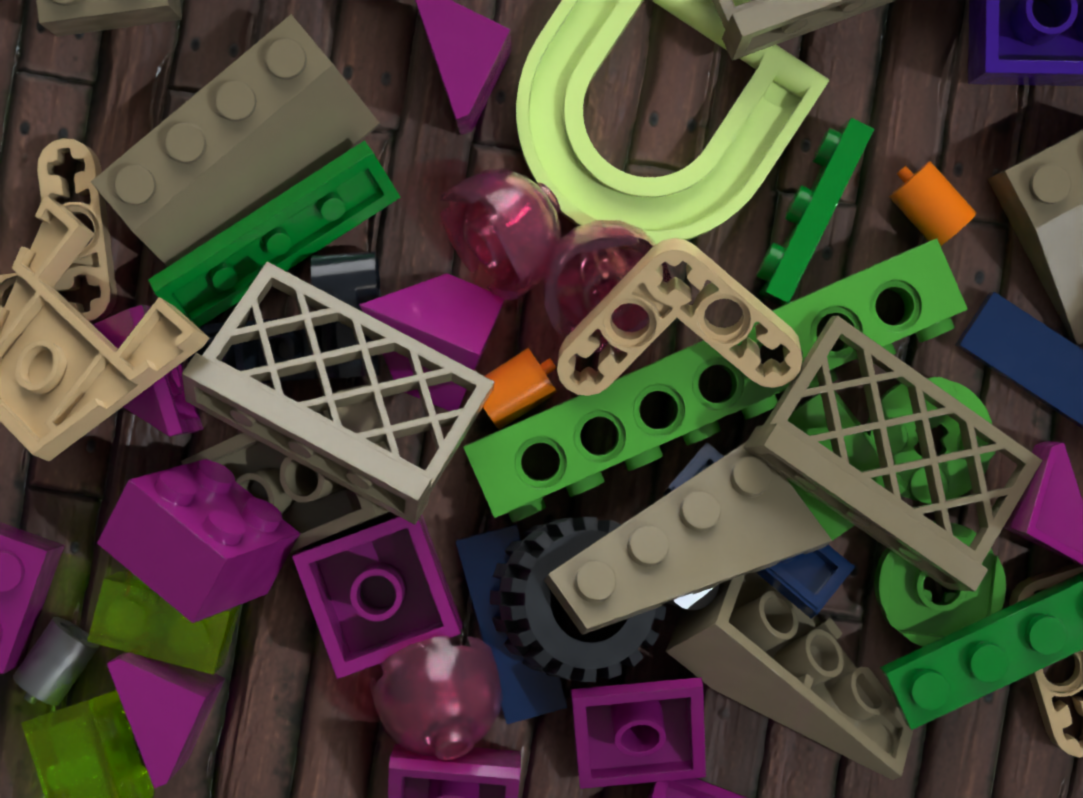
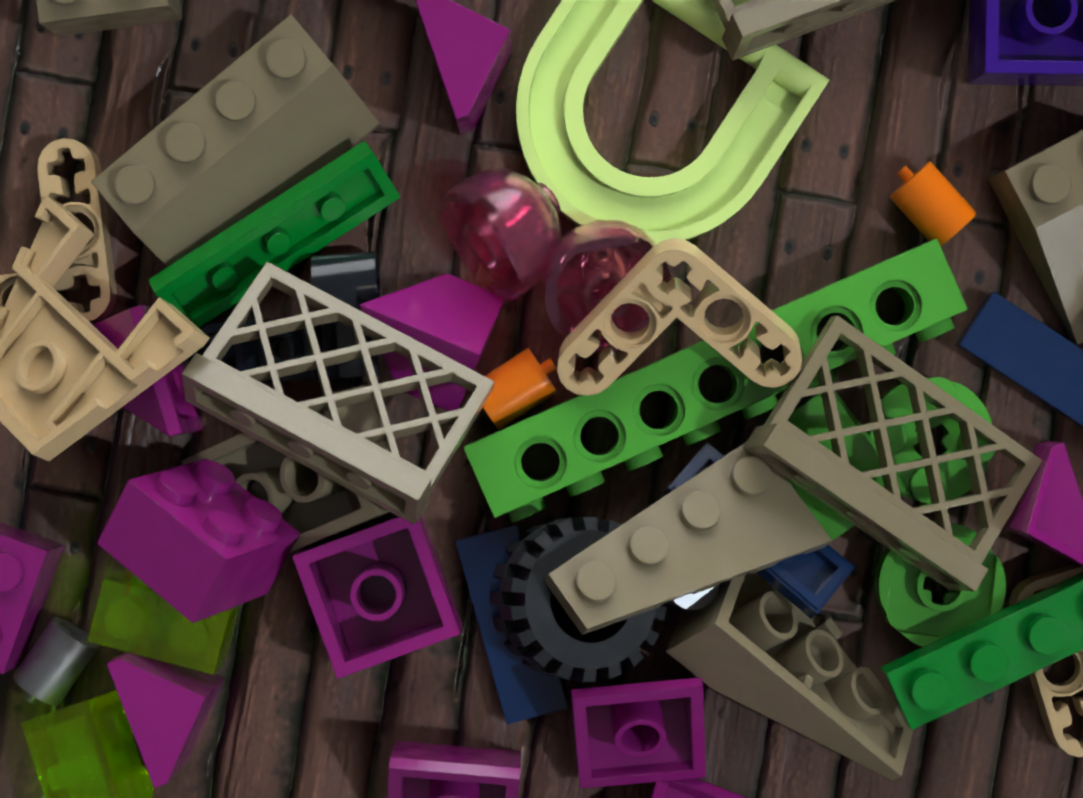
(438, 696): clear pink cylinder -> none
(812, 210): green plate -> none

